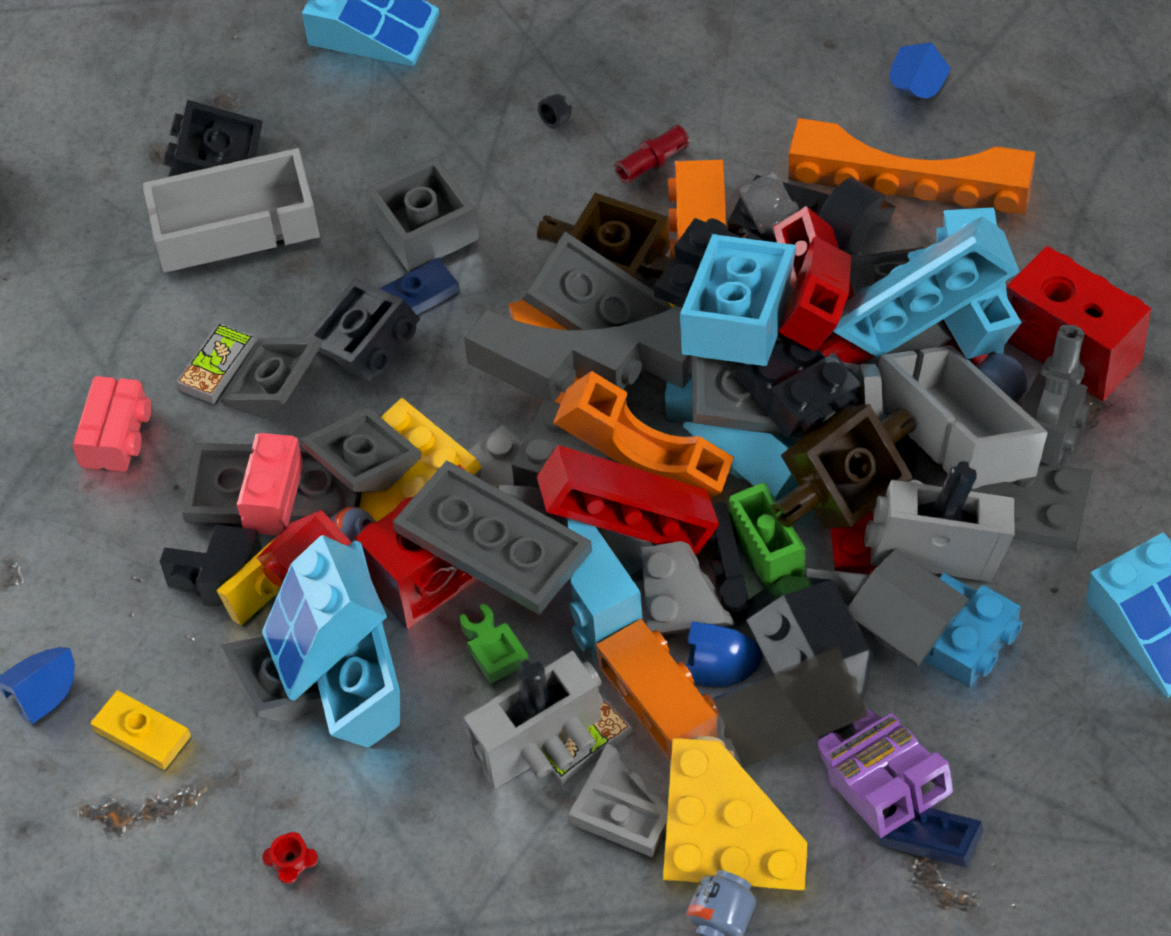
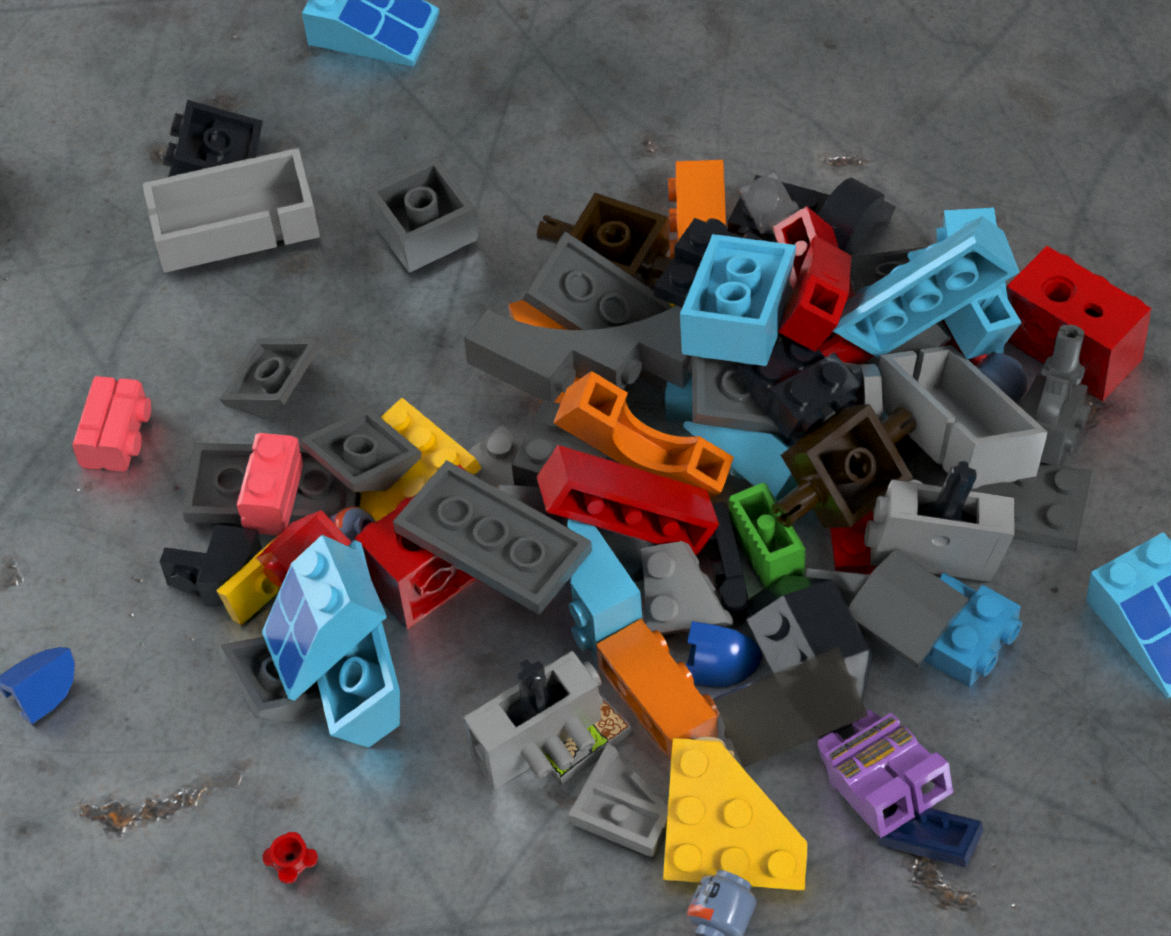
(140, 729): yellow plate -> none
(215, 363): tile -> none
(364, 329): black plate -> none
(424, 286): dark blue plate -> none
(492, 648): bright green plate -> none
(554, 110): black hinge -> none
(651, 154): dark red pin -> none
(919, 70): blue brick -> none
(988, 179): orange arch -> none

